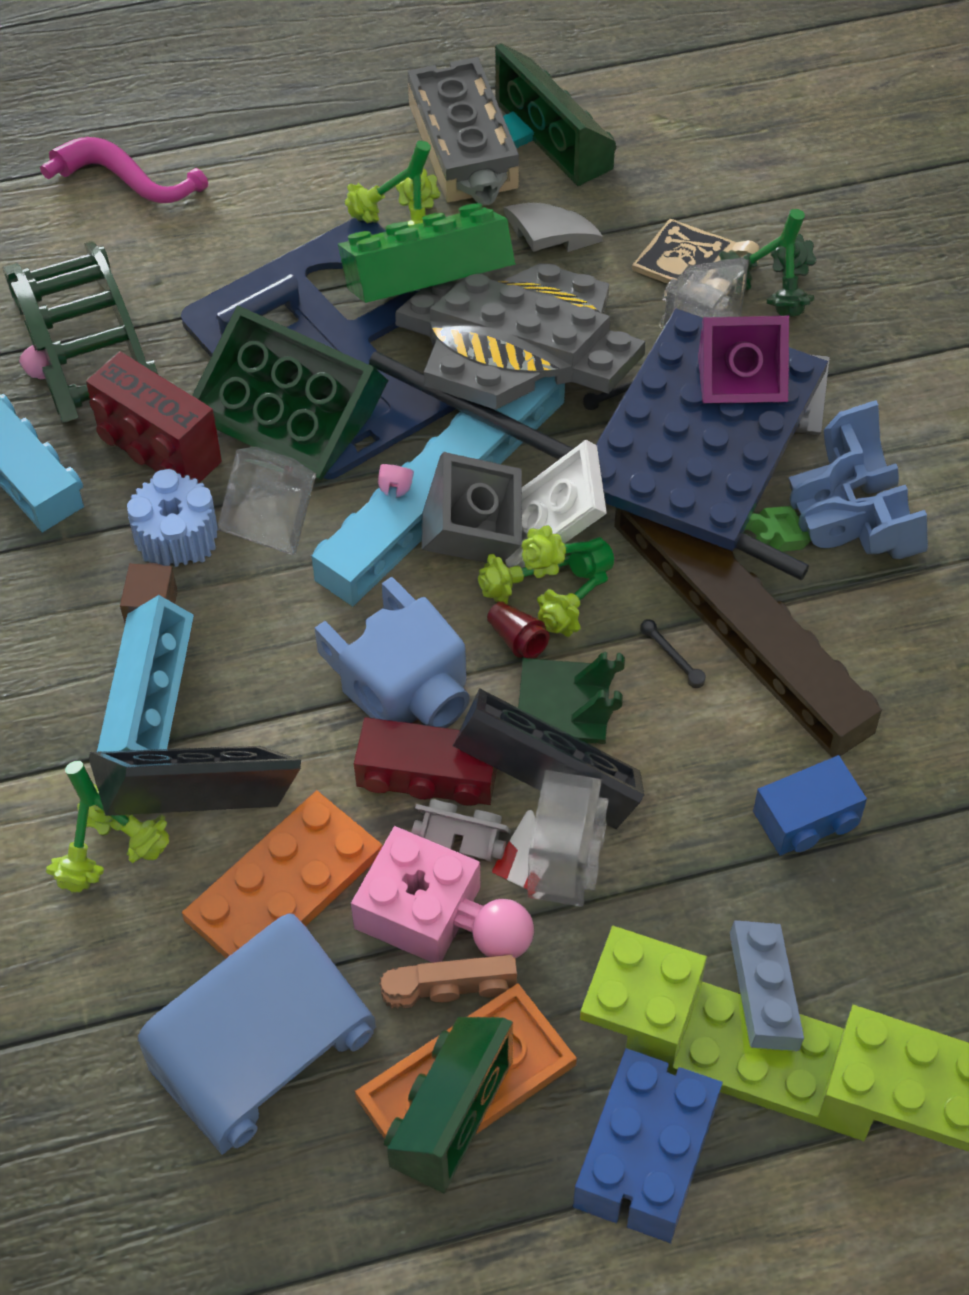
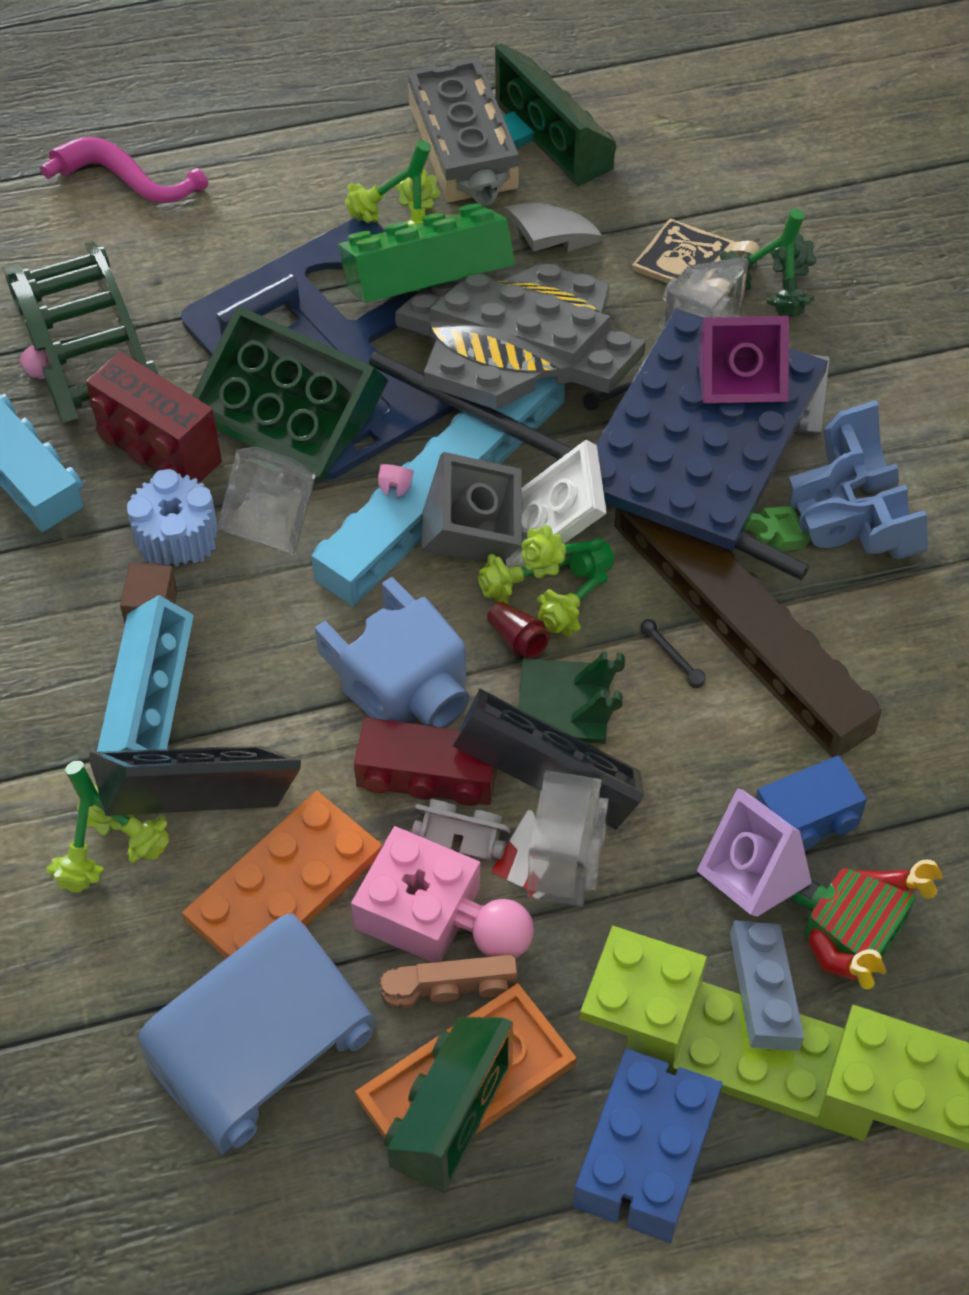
(755, 856): none -> lavender slope
(862, 916): none -> torso

